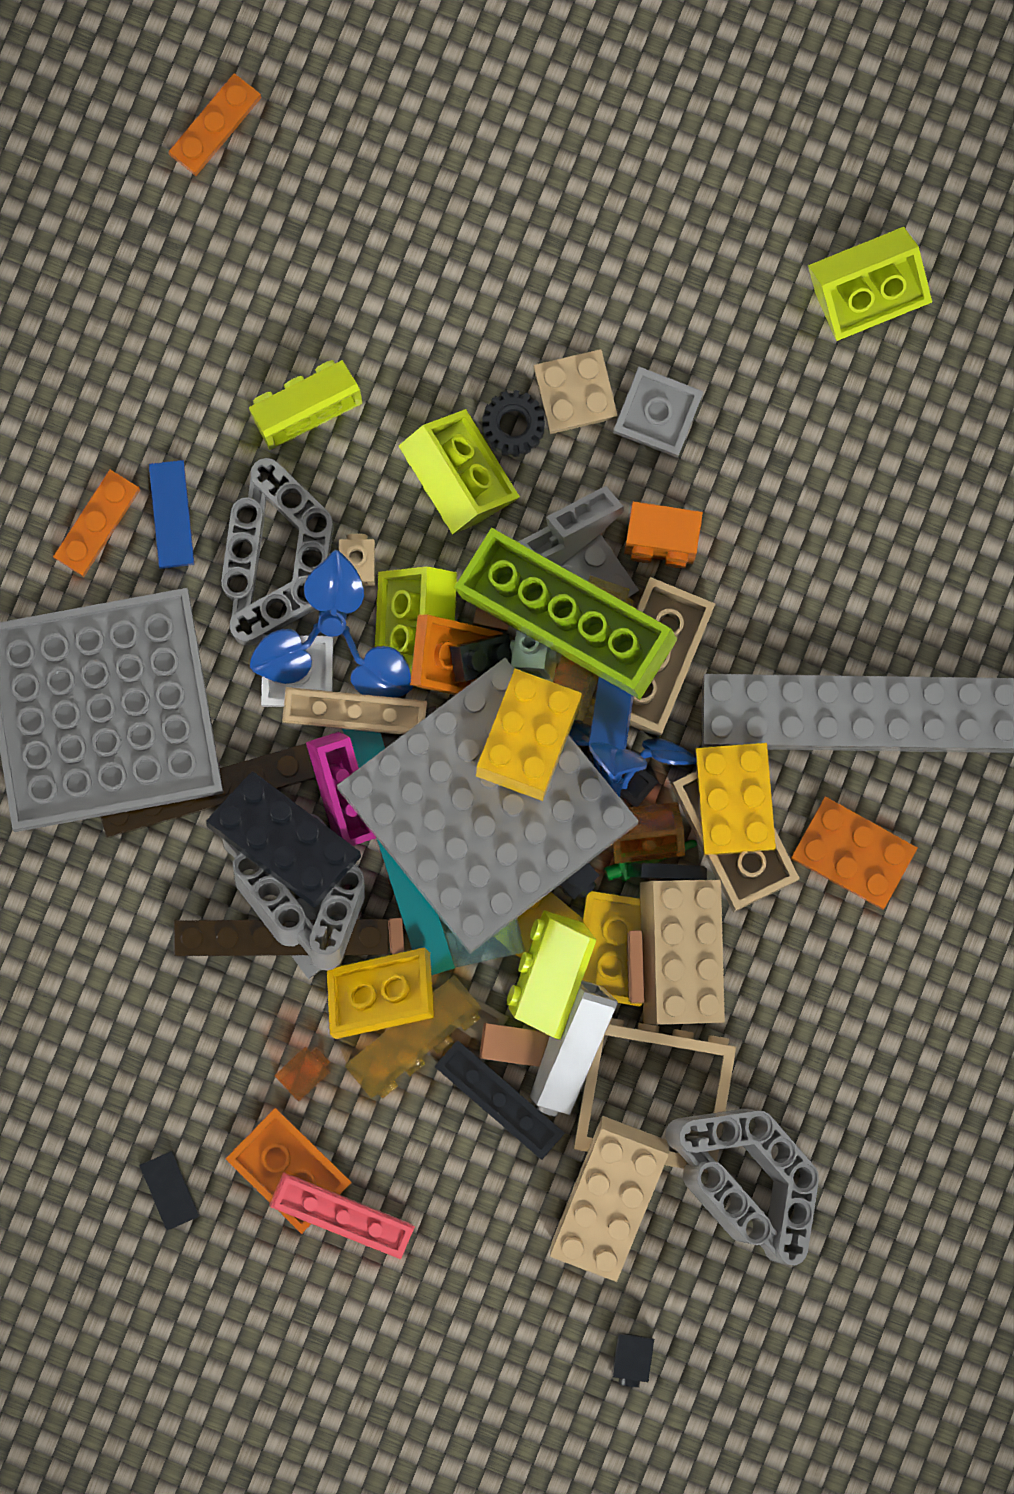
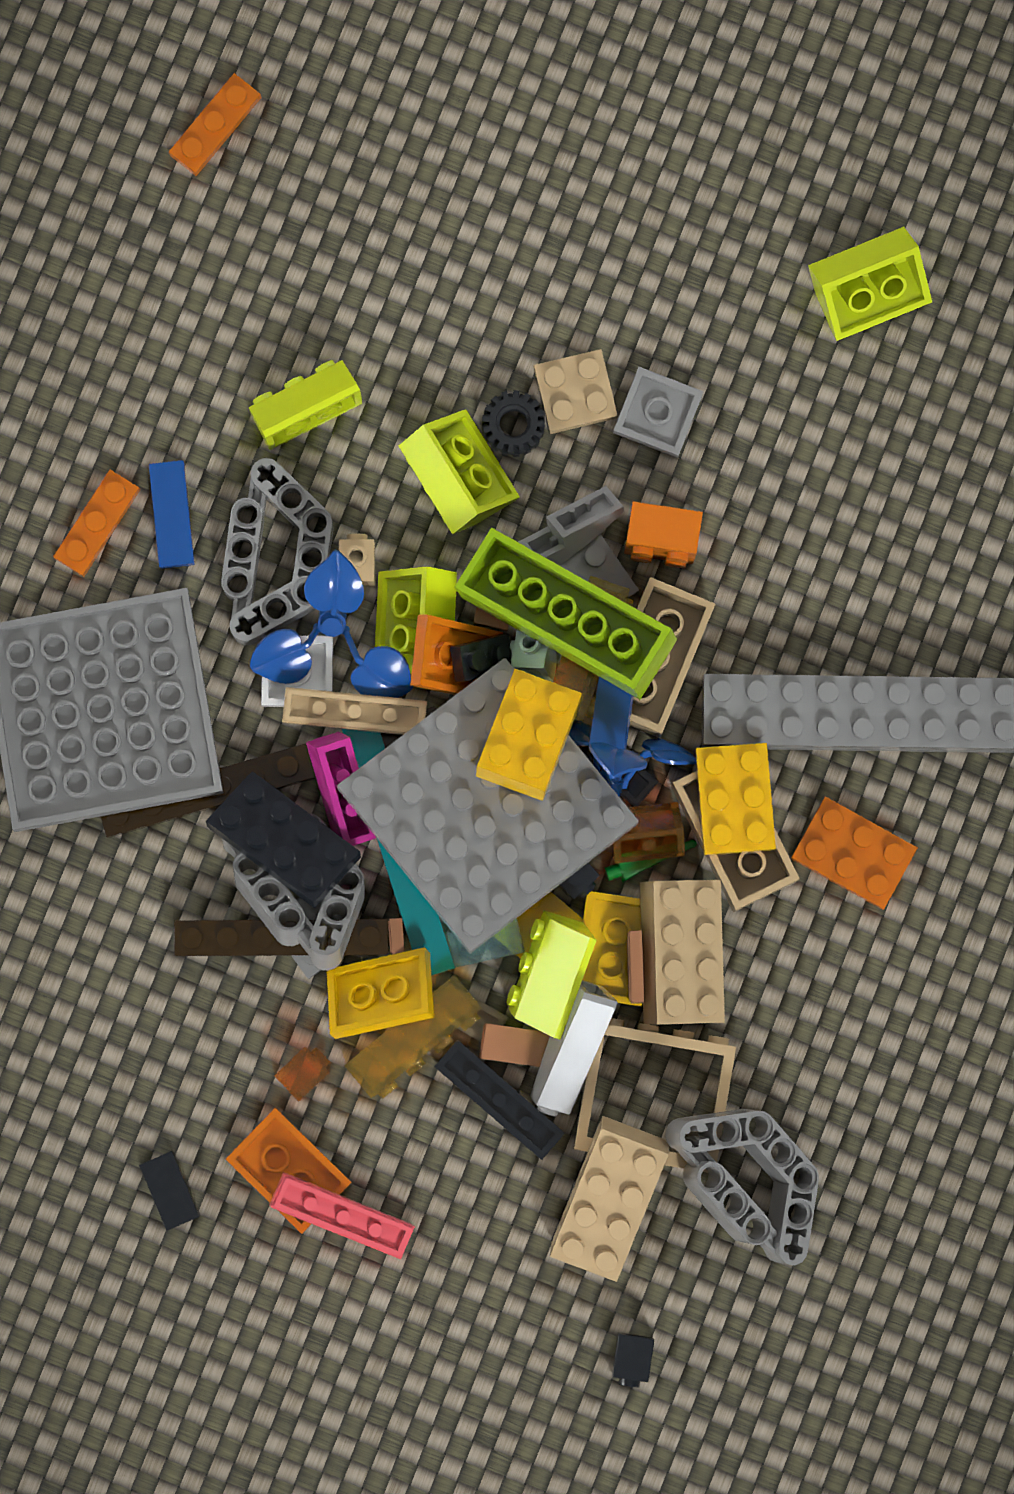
(667, 871): black tile -> none

